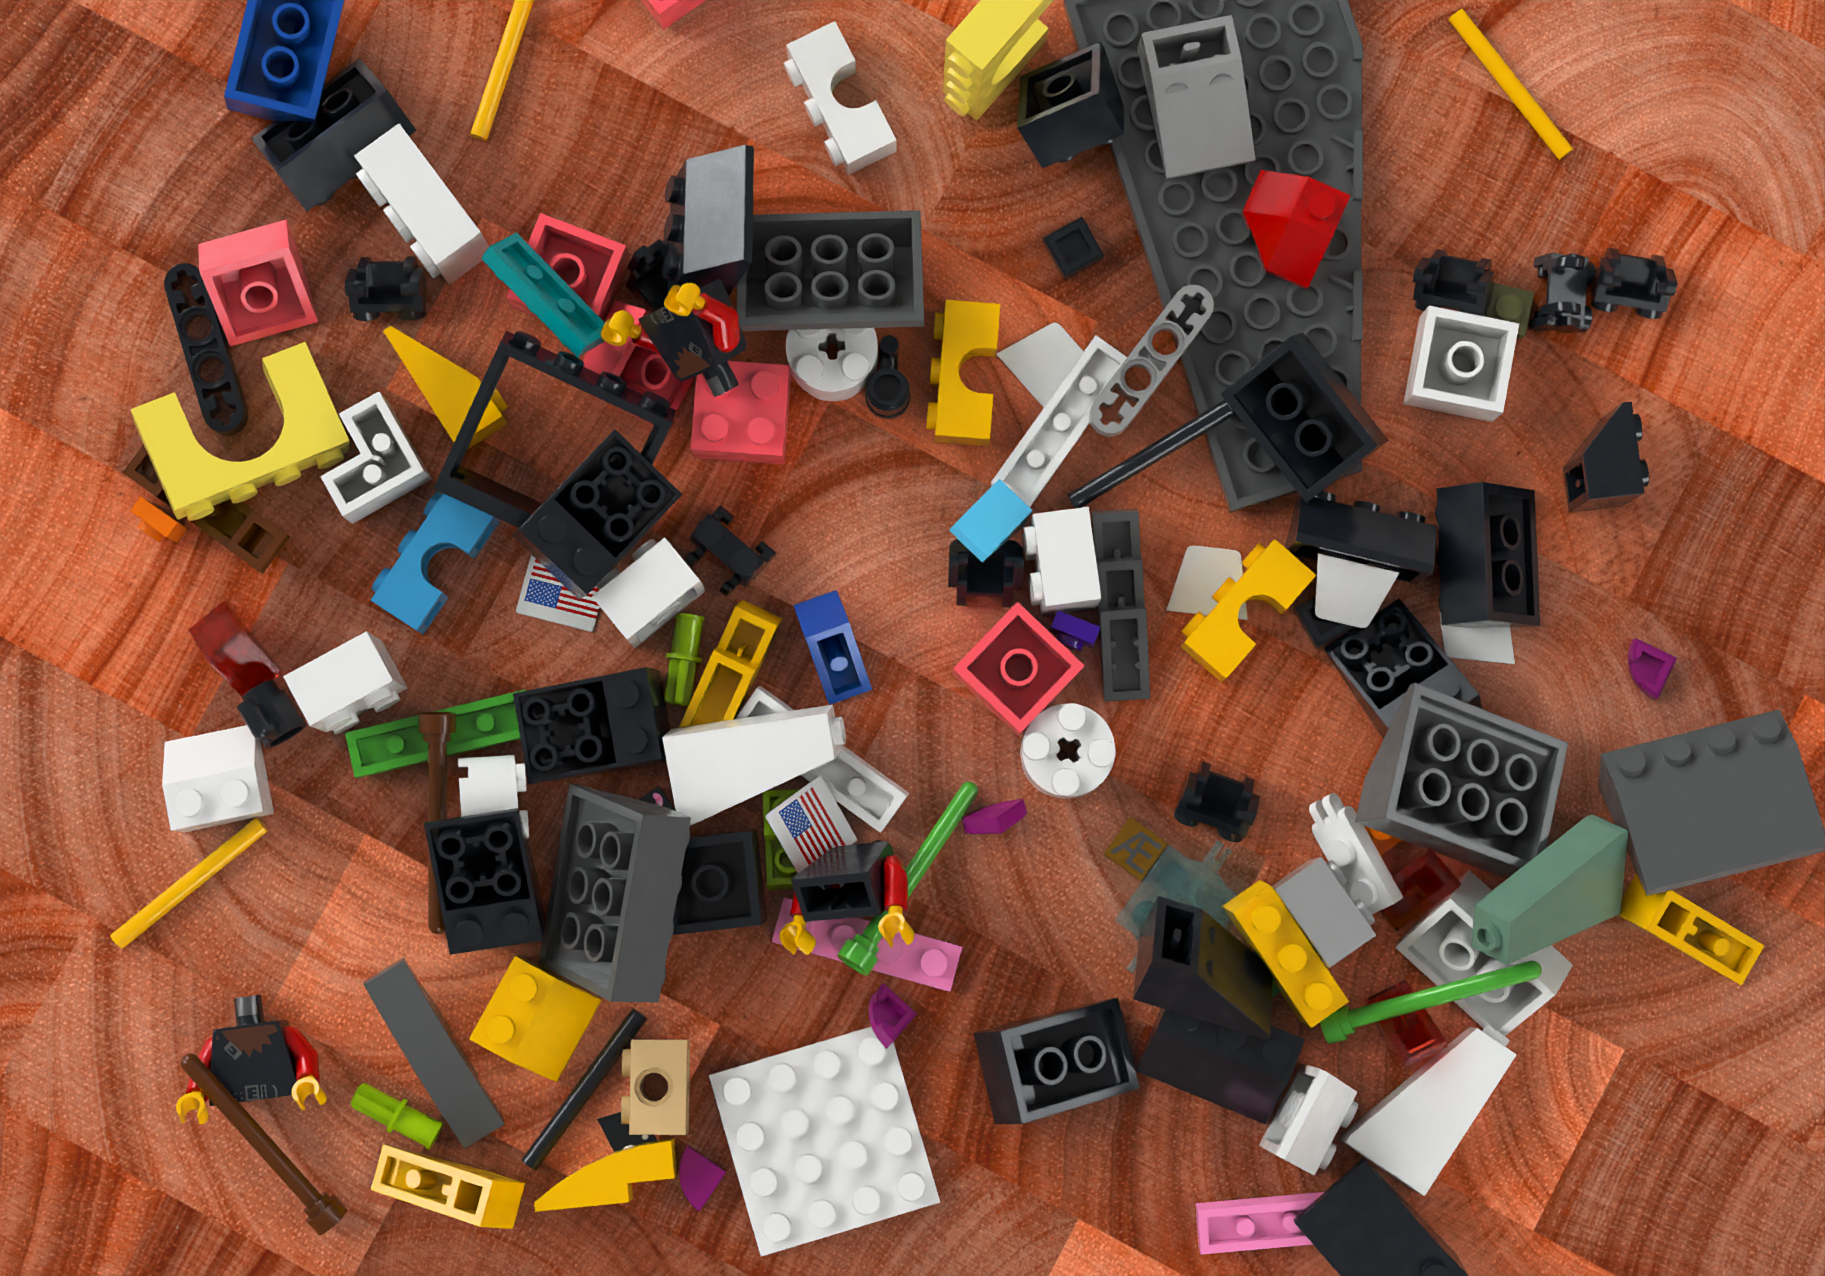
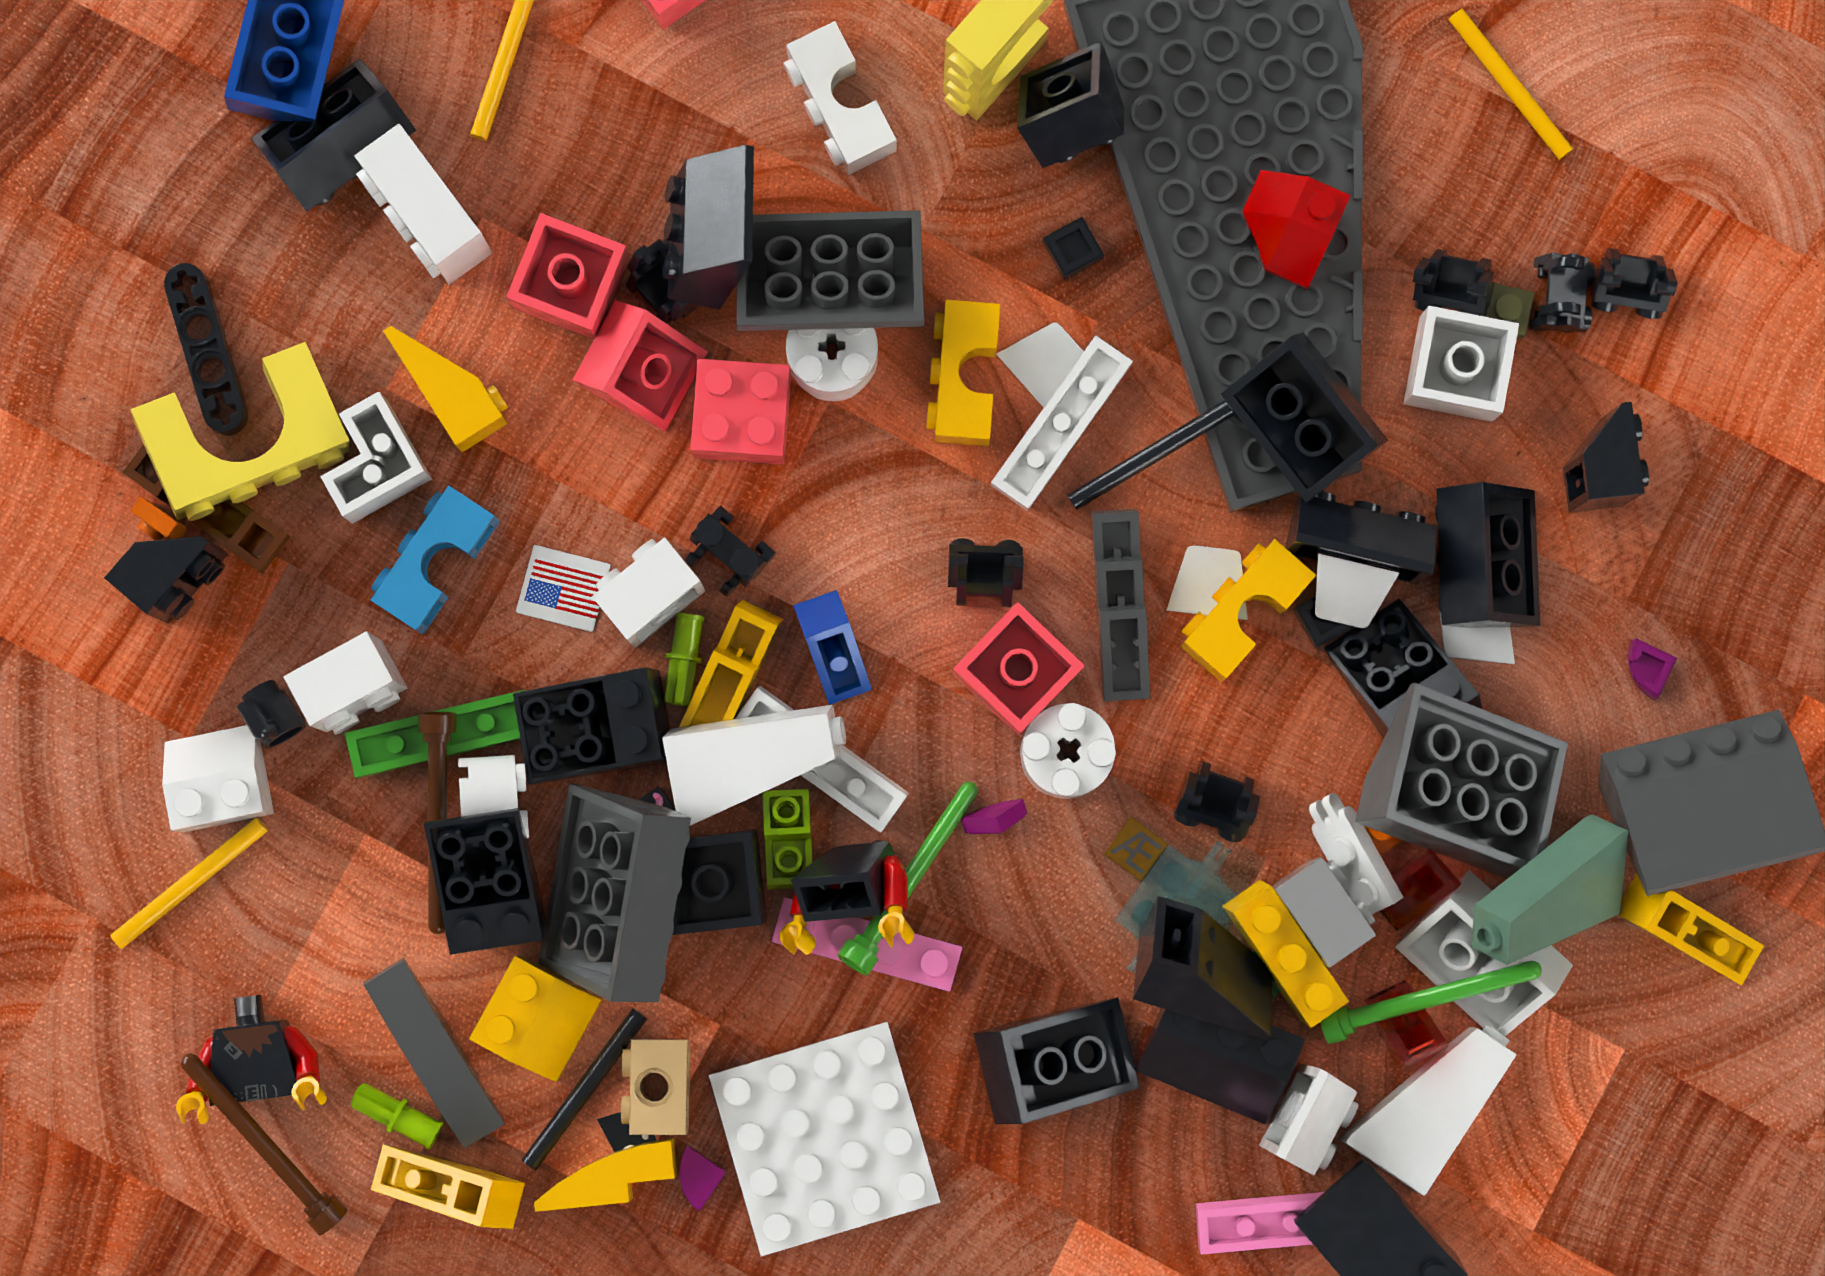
(166, 574): none -> black slope
(233, 649): clear red slope -> none
(257, 283): coral slope -> none
(386, 288): black piece -> none
(507, 503): black window -> none
(545, 294): teal plate -> none
(597, 515): black slope -> none
(691, 332): torso -> none
(810, 824): sticker -> none
(888, 389): black piece -> none
(888, 1015): magenta tile -> none
(991, 521): medium azure slope -> none
(1063, 561): white brick -> none
(1073, 632): dark purple plate -> none
(1153, 362): light grey beam -> none
(1197, 96): light grey slope -> none

